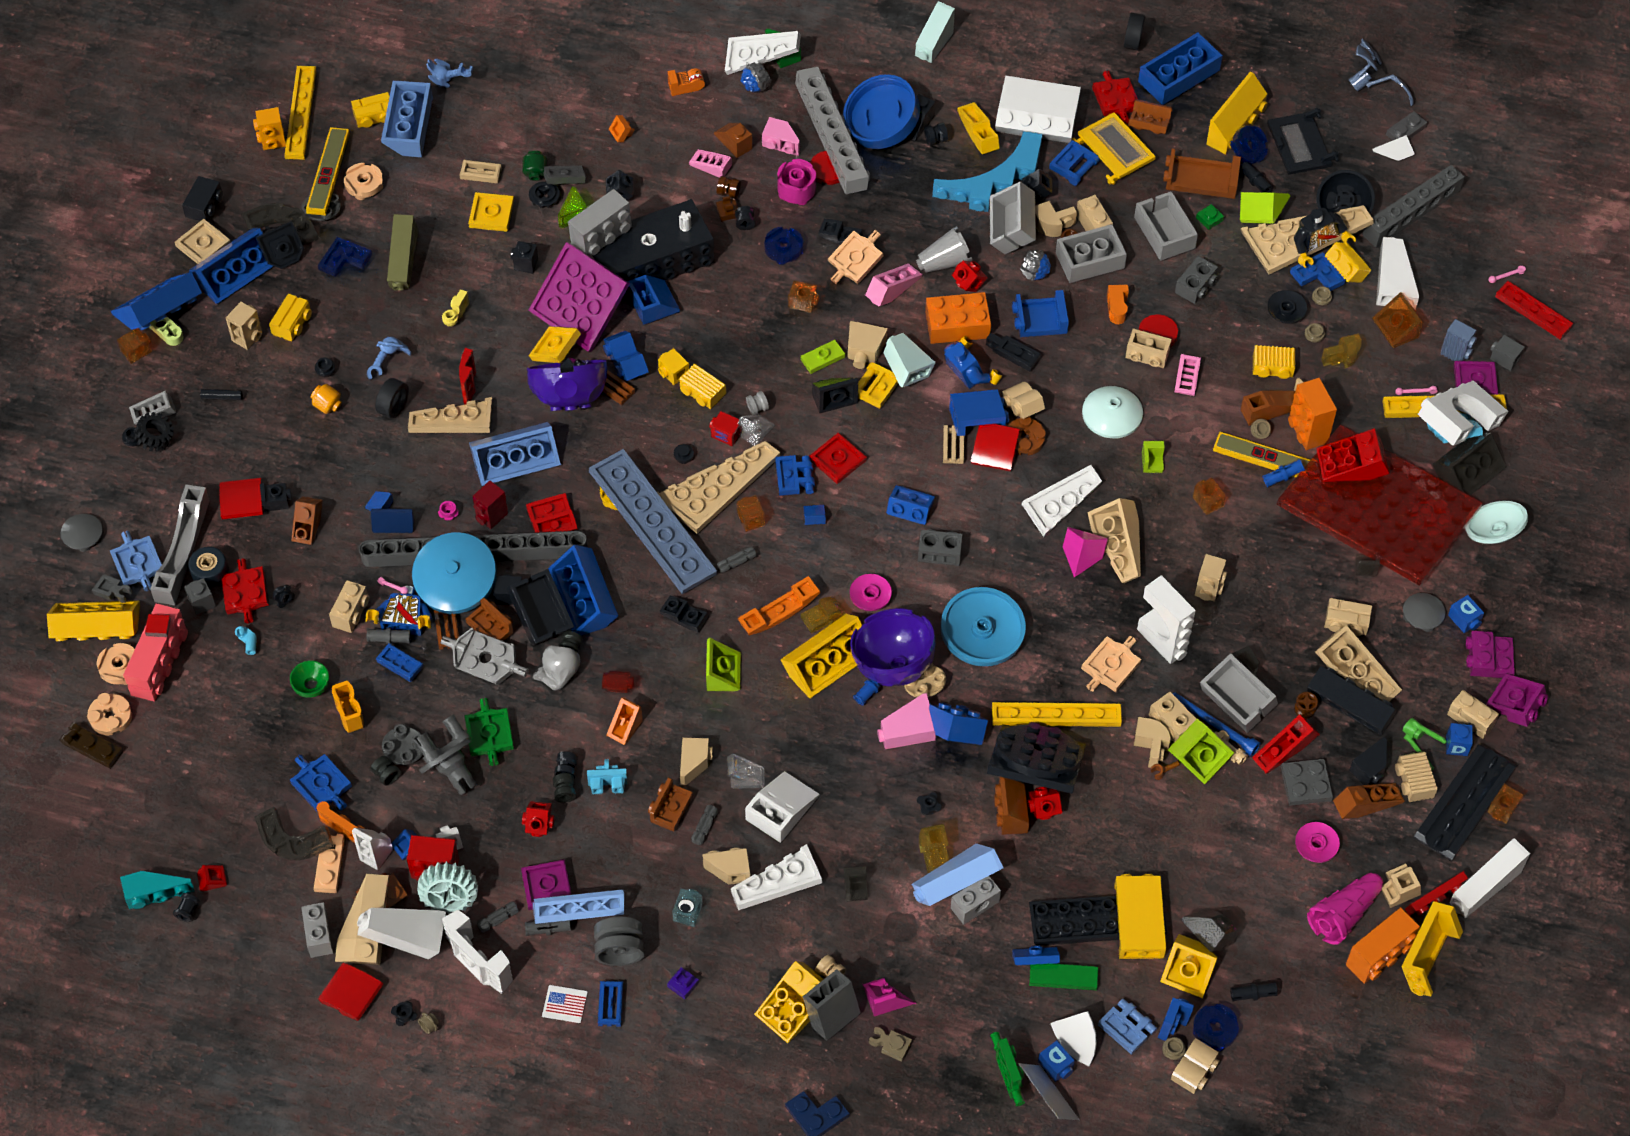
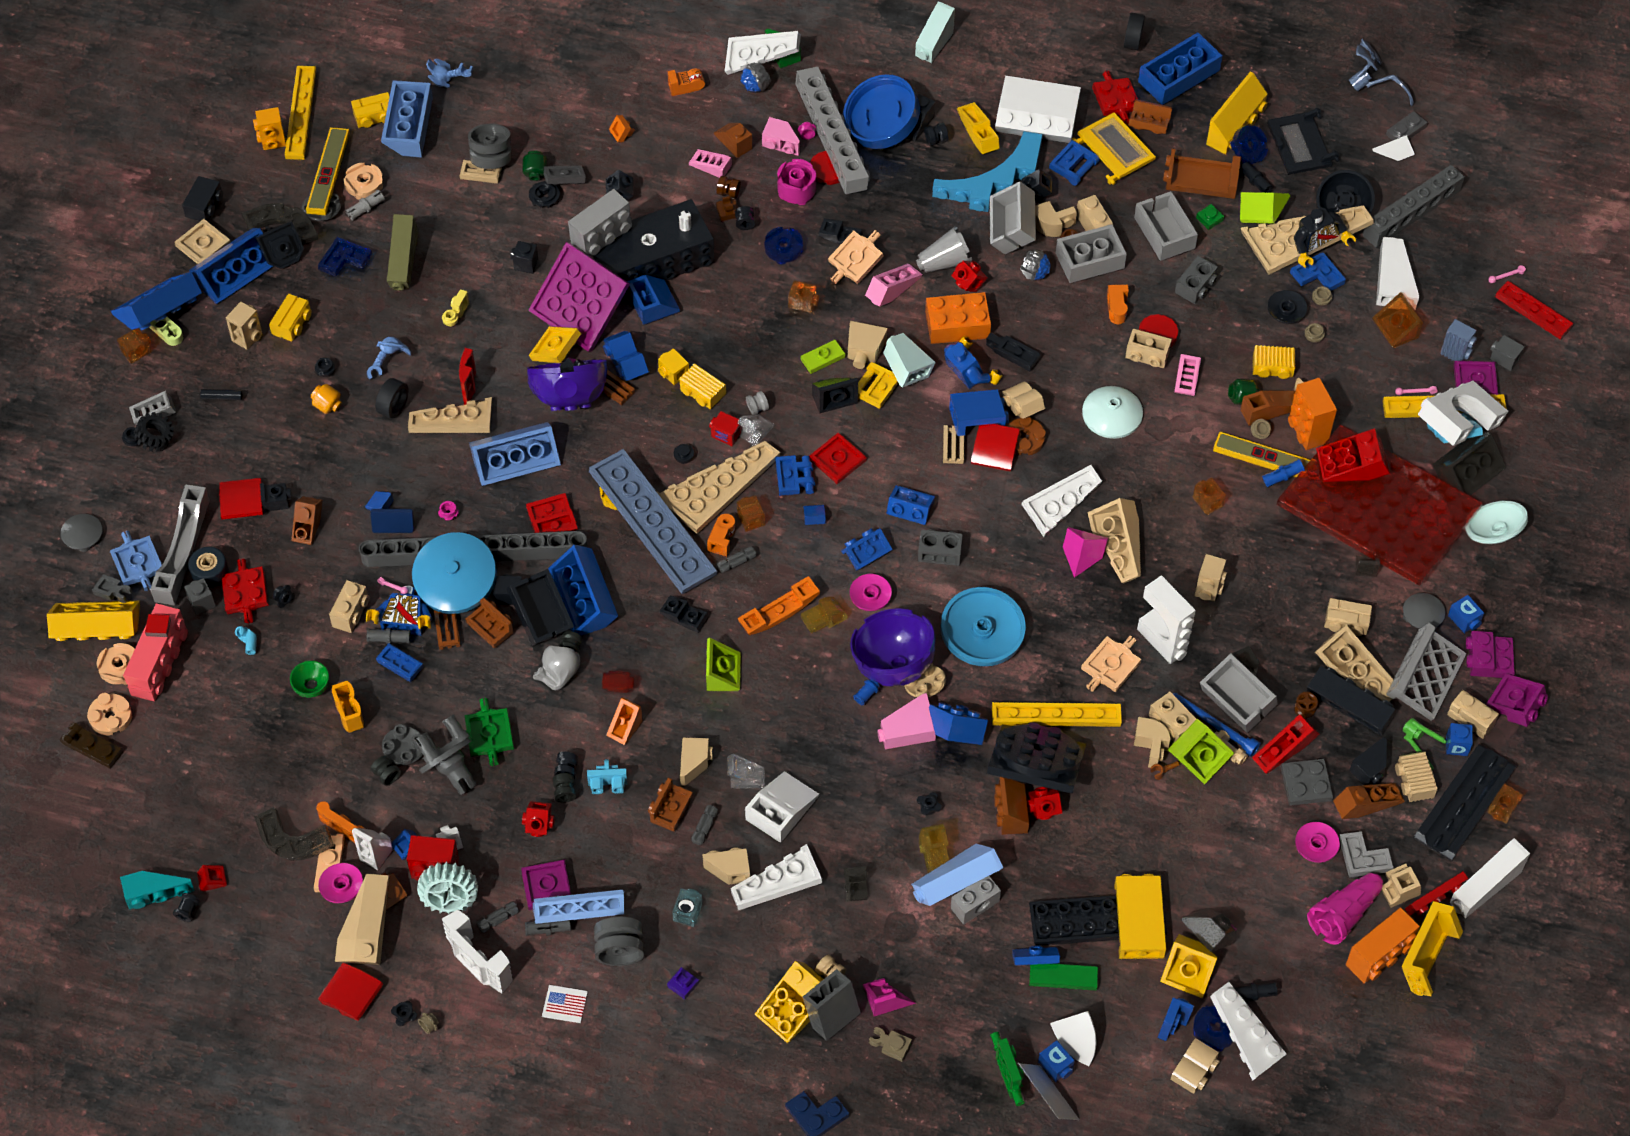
(317, 930): light grey brick -> none
(320, 782): blue plate -> none
(339, 875): none -> dark pink dish
(365, 205): none -> light grey pin
(404, 929): white slope -> none
(469, 650): light grey plate -> none
(490, 146): none -> dark grey wheel
(490, 505): dark red brick -> none
(491, 211): yellow plate -> none
(572, 206): clear neon green slope -> none
(609, 1021): blue tile -> none
(722, 530): none -> orange leg
(807, 130): none -> dark pink plate
(823, 656): yellow slope -> none
(867, 549): none -> blue bracket
(1041, 316): blue panel -> none
(1123, 1030): medium blue plate -> none
(1153, 456): lime panel -> none
(1173, 1048): dark tan plate -> none
(1241, 388): none -> dark green head
(1253, 1039): none -> white wing
(1346, 351): clear yellow brick -> none
(1347, 262): yellow brick -> none
(1359, 860): none -> light grey plate
(1410, 665): none -> light grey fence

